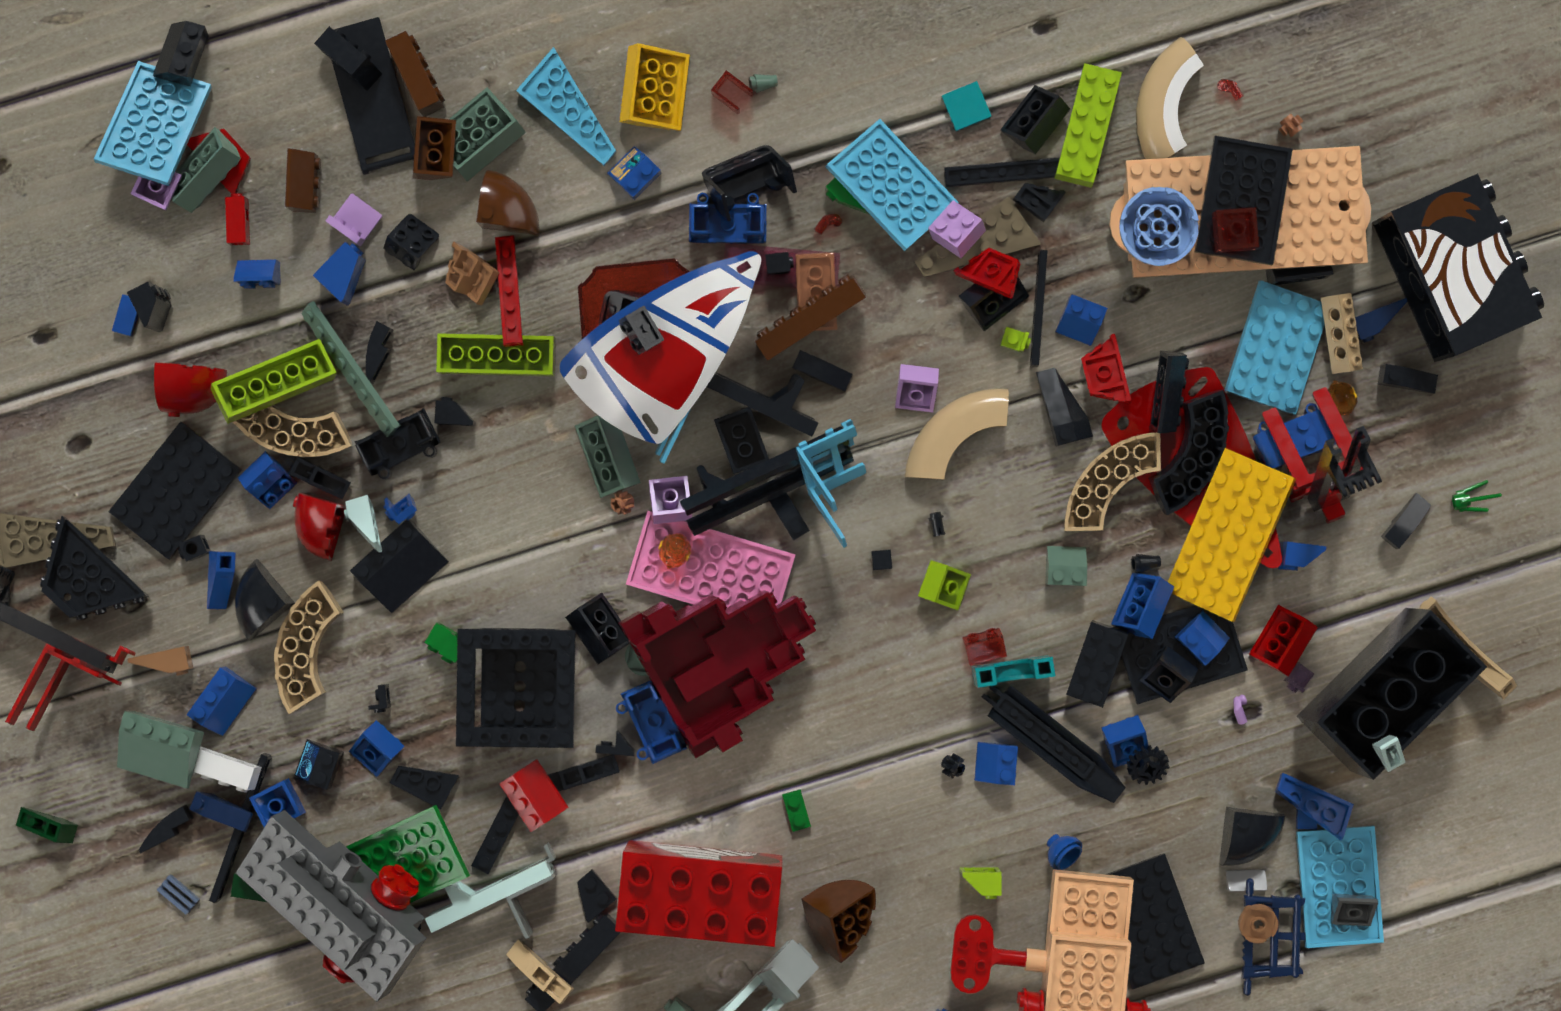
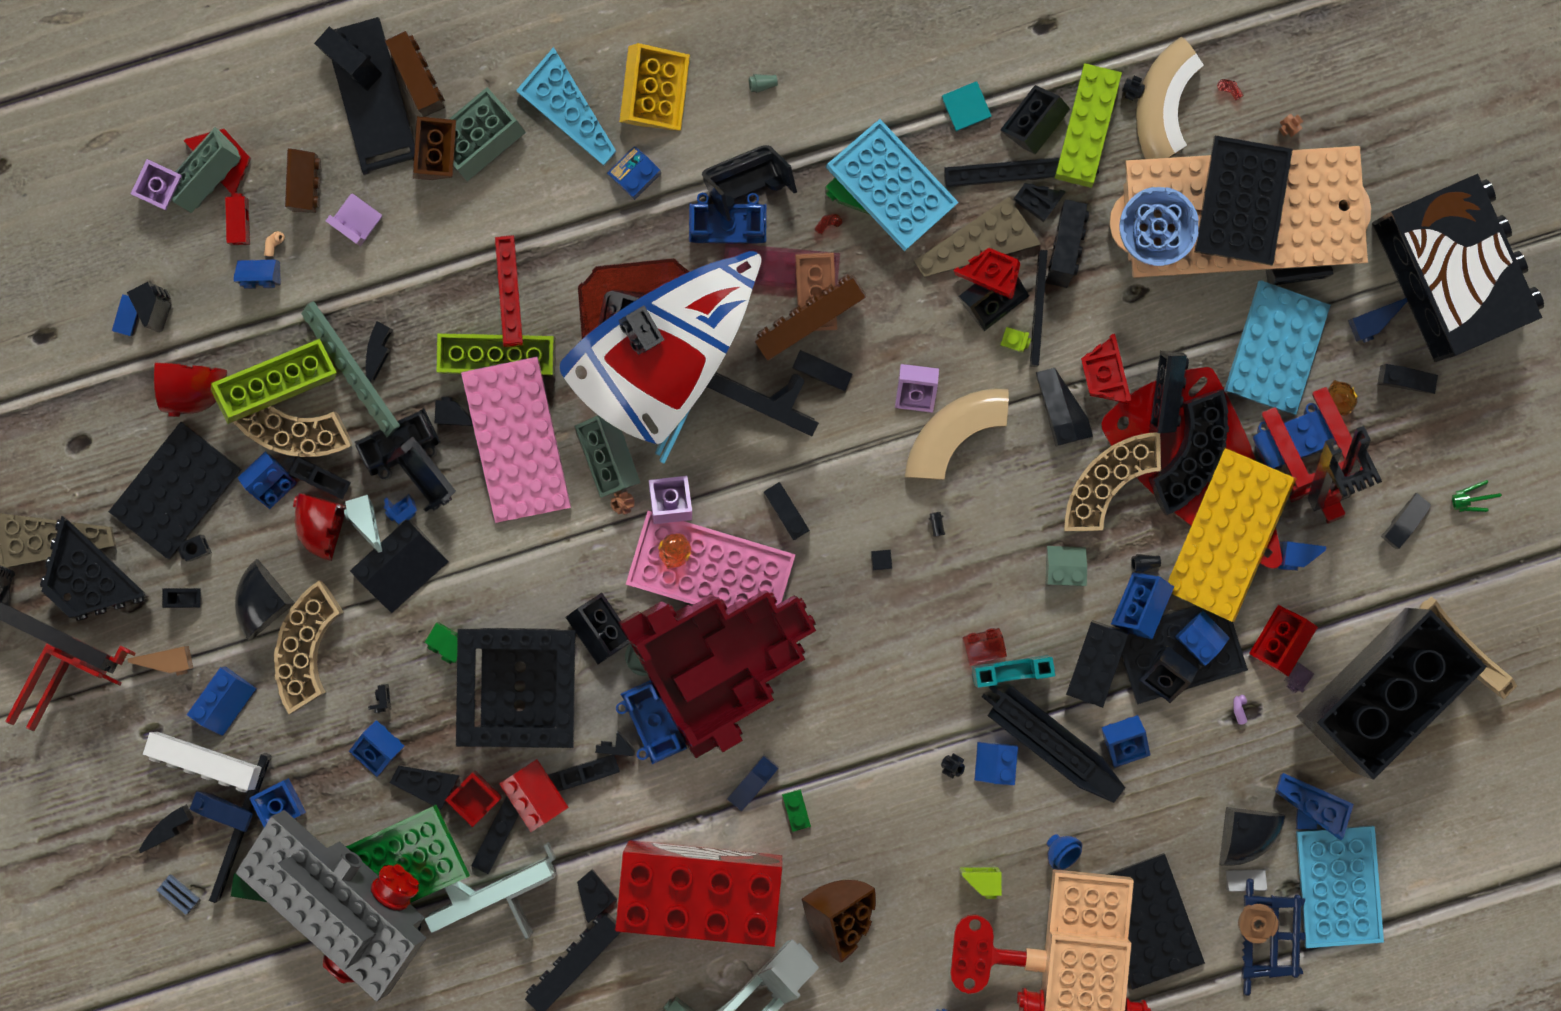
(47, 826): dark green slope -> none
(152, 125): medium azure plate -> none
(158, 748): sand green slope -> none
(181, 52): black slope -> none
(181, 597): none -> black slope
(220, 578): blue slope -> none
(273, 241): none -> light nougat arm
(318, 764): black slope -> none
(342, 272): blue slope -> none
(410, 241): black bracket -> none
(422, 472): none -> black panel
(470, 274): medium nougat slope -> none
(474, 799): none -> red piece
(506, 206): reddish brown brick -> none
(516, 439): none -> bright pink plate
(538, 972): tan slope -> none
(726, 75): clear red piece -> none
(741, 440): black brick -> none
(753, 782): none -> dark blue slope
(778, 263): black brick -> none
(817, 458): black piece -> none
(944, 585): lime slope -> none
(957, 229): lavender brick -> none
(1067, 243): none -> black wedge
(1081, 319): blue slope -> none
(1133, 88): none -> black gear
(1157, 764): black gear -> none
(1235, 230): clear red brick -> none
(1341, 333): tan brick -> none
(1353, 909): dark grey slope -> none
(1389, 752): light aqua slope -> none

